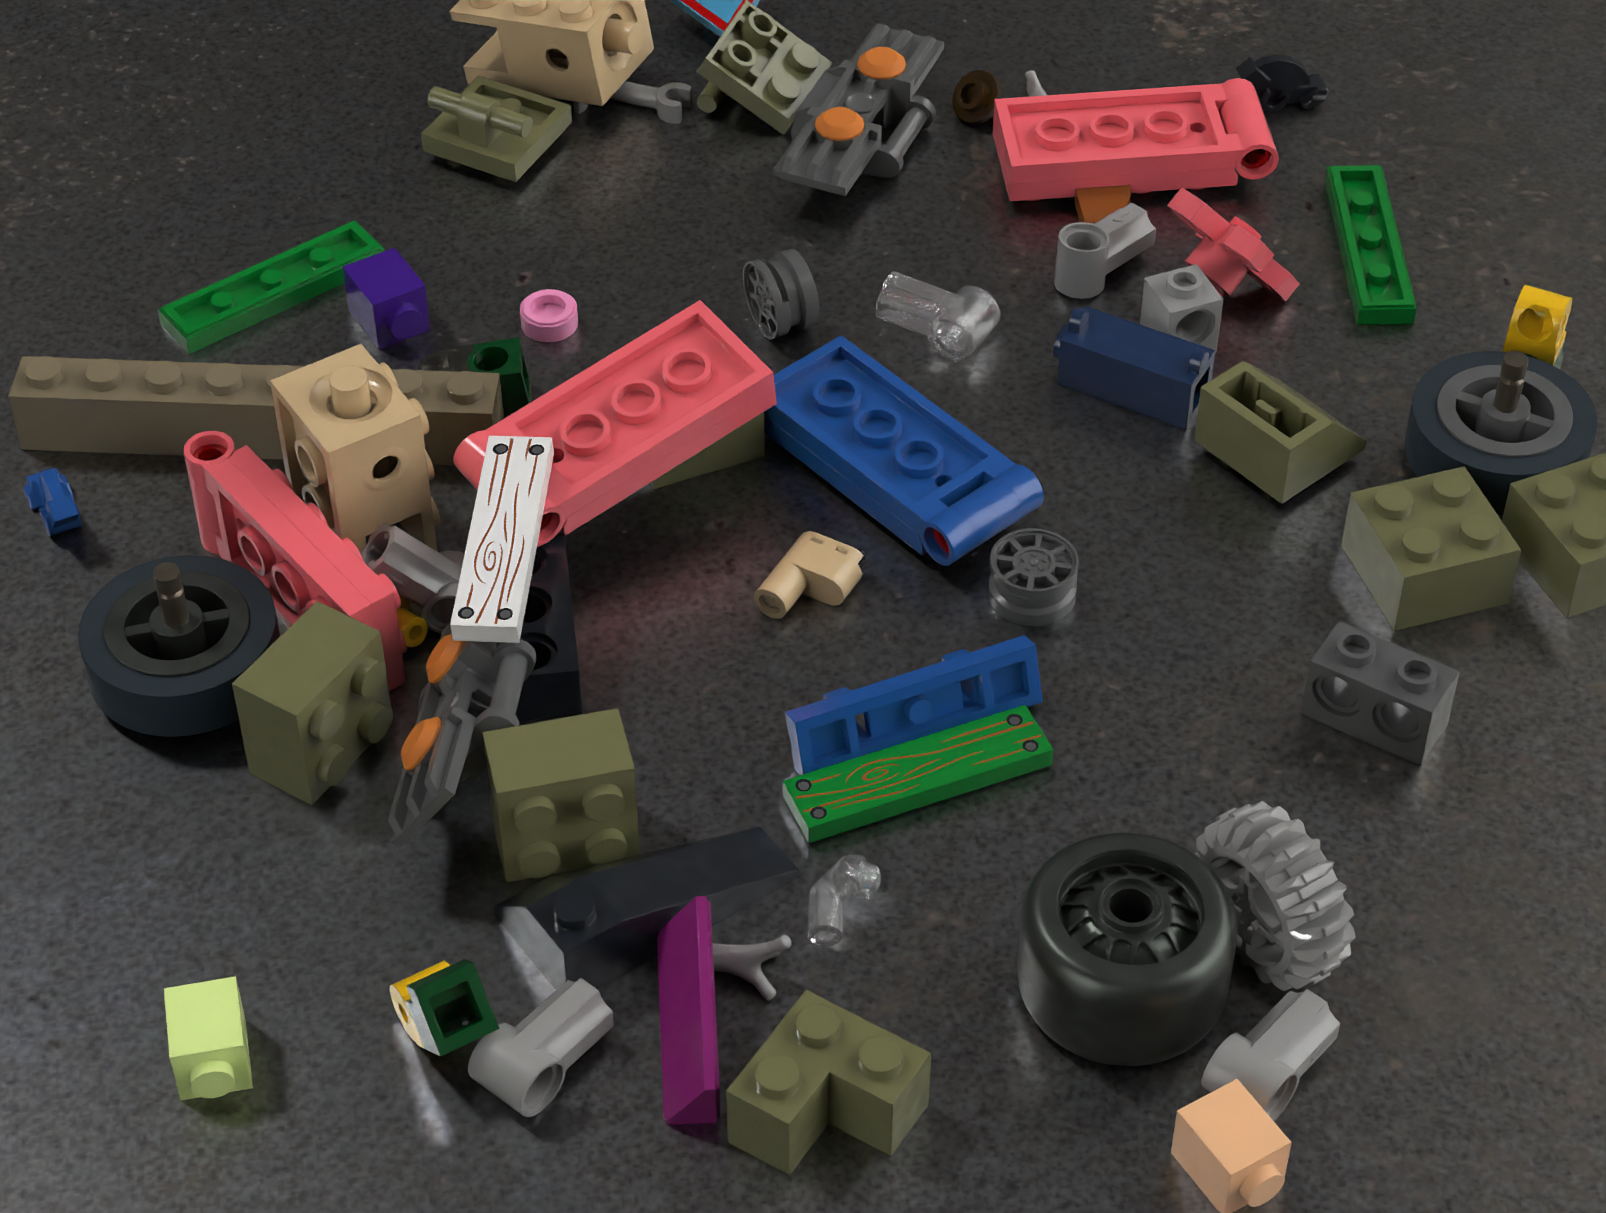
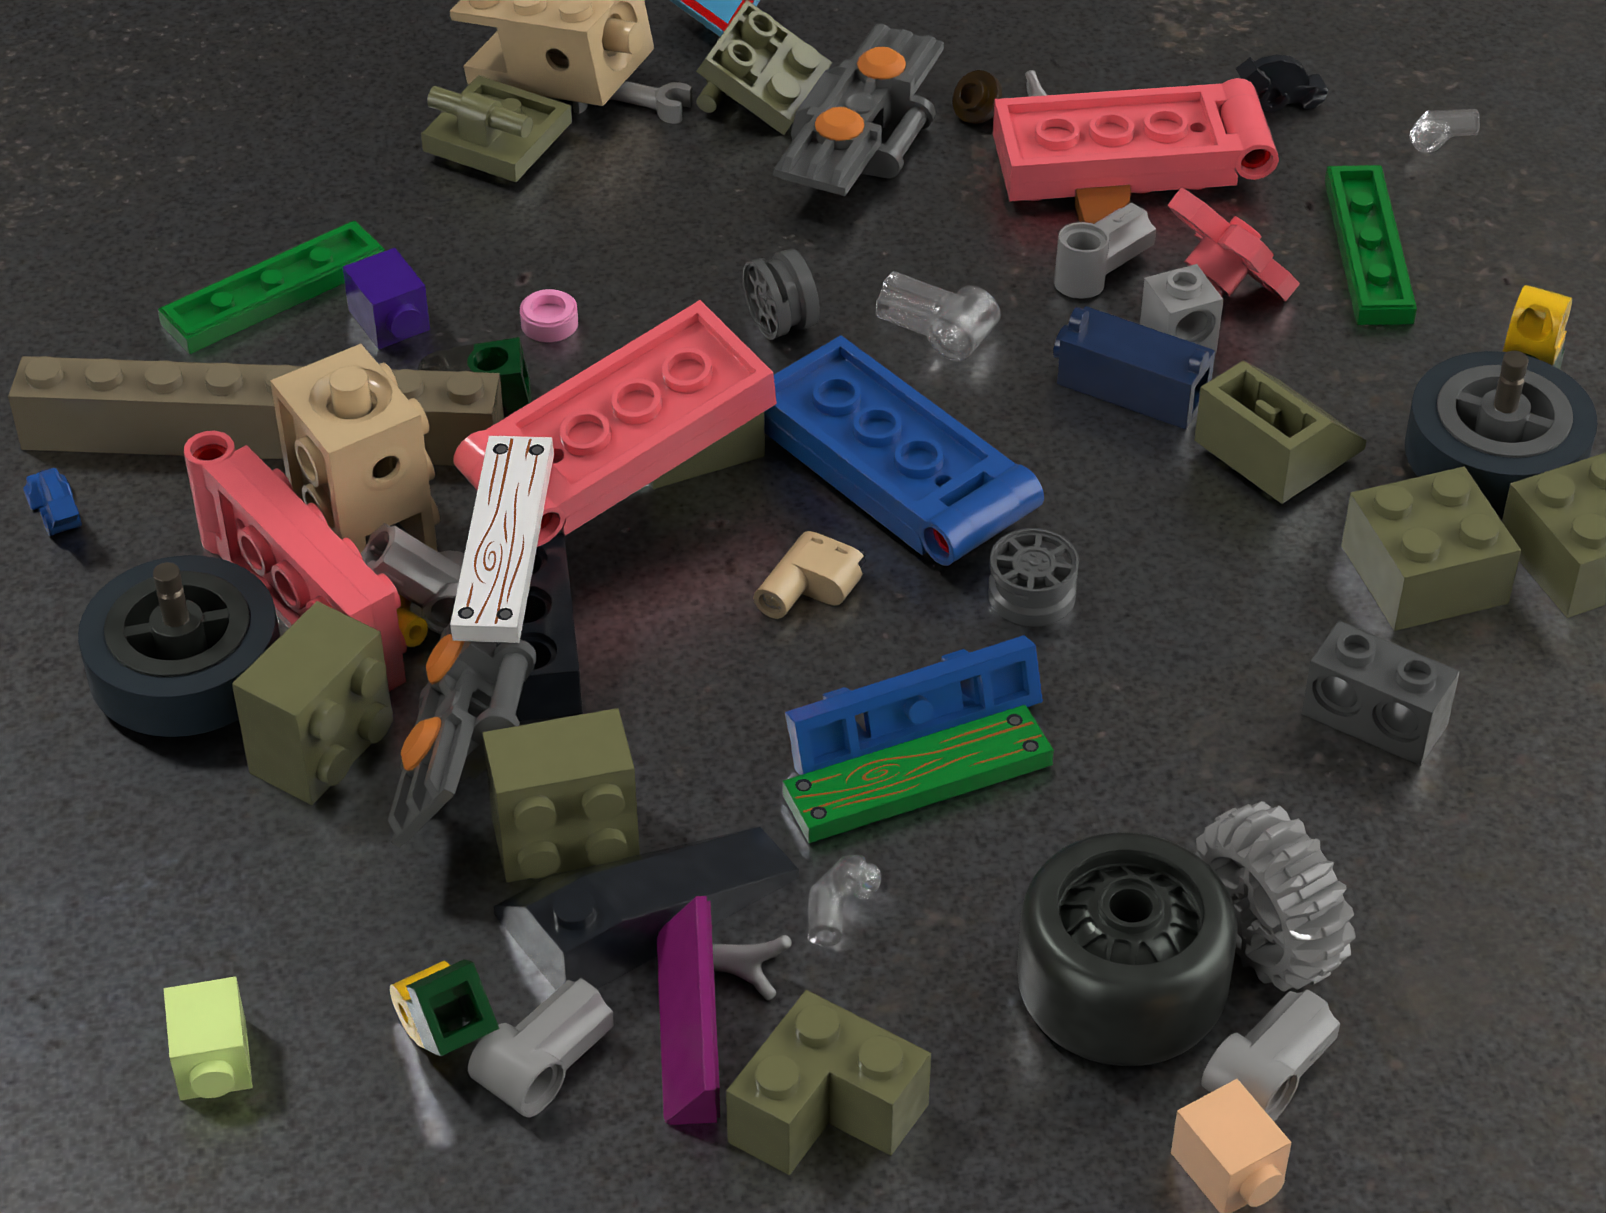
(1437, 127): none -> clear arm

